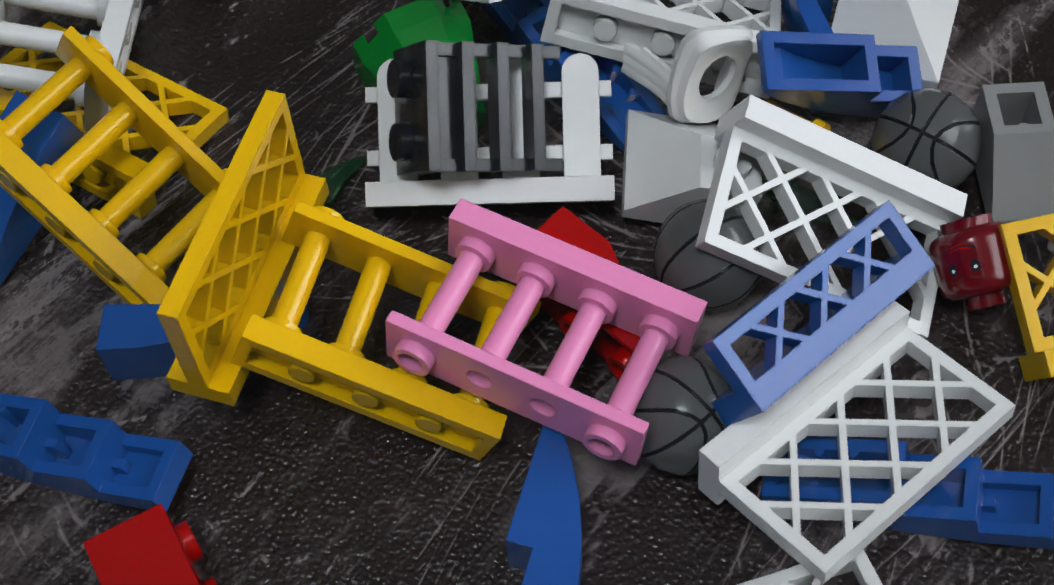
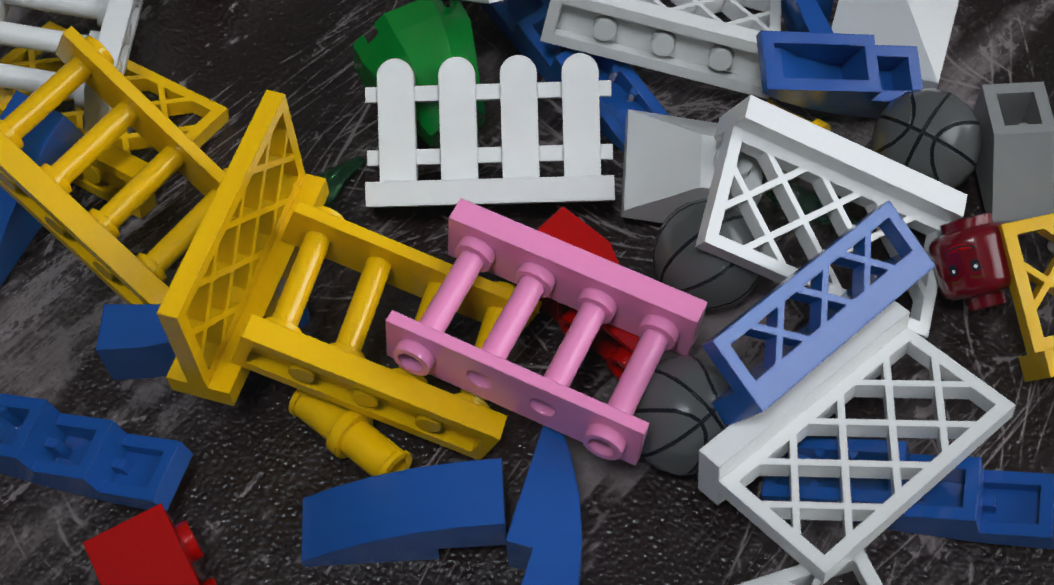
(350, 434): none -> yellow pin
(406, 515): none -> blue slope
(437, 107): black plate -> none
(680, 84): white piece -> none

